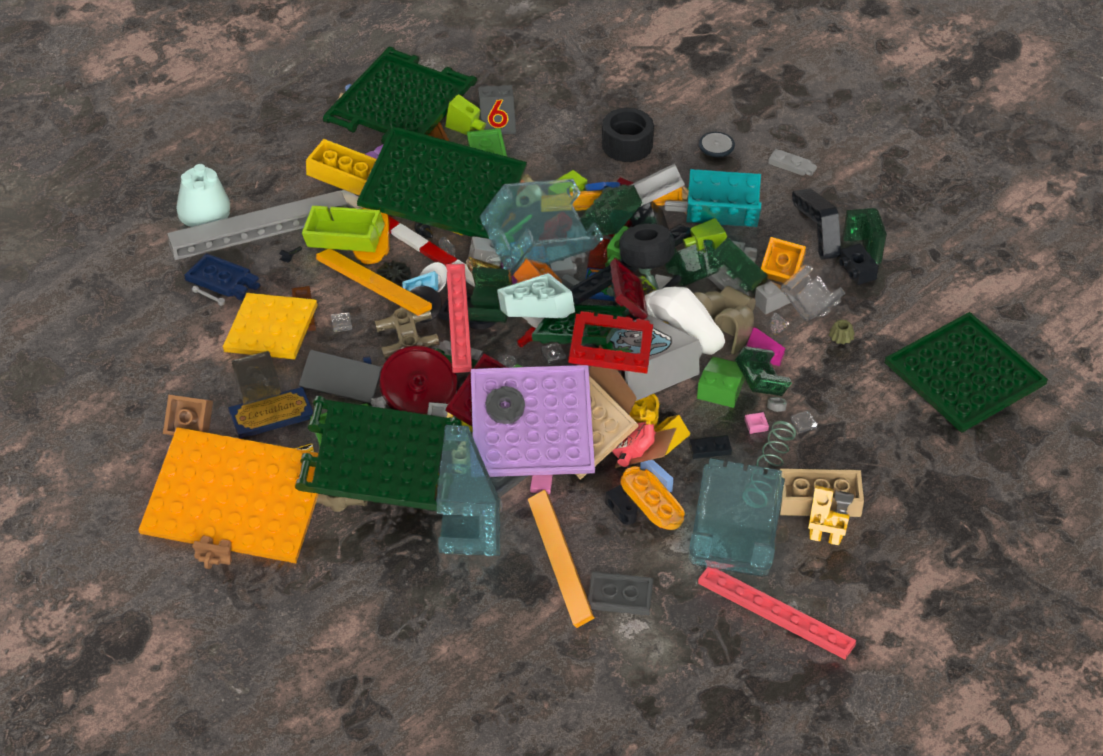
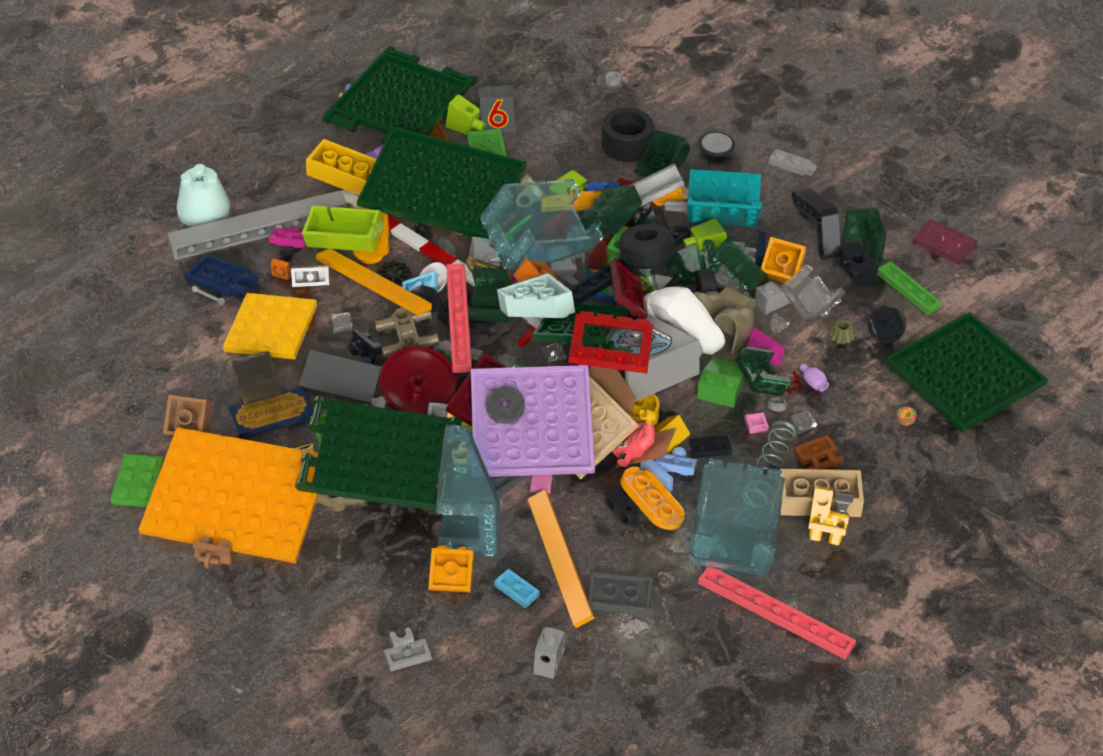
(136, 480): none -> bright green plate
(280, 269): none -> orange tile
(288, 237): none -> dark pink wing
(310, 275): none -> brick
(362, 345): none -> black hips
(406, 651): none -> light grey plate
(451, 569): none -> light orange plate
(517, 588): none -> medium azure plate
(552, 645): none -> light grey torso
(613, 78): none -> light grey tile
(662, 152): none -> clear green slope
(678, 462): none -> light blue plate
(705, 280): none -> black tyre
(761, 248): none -> dark blue tile
(799, 386): none -> clear red piece
(814, 377): none -> lavender plant
(816, 450): none -> dark orange plate
(887, 324): none -> black tile
(906, 415): none -> tile
(909, 288): none -> bright green plate
(944, 242): none -> clear pink tile

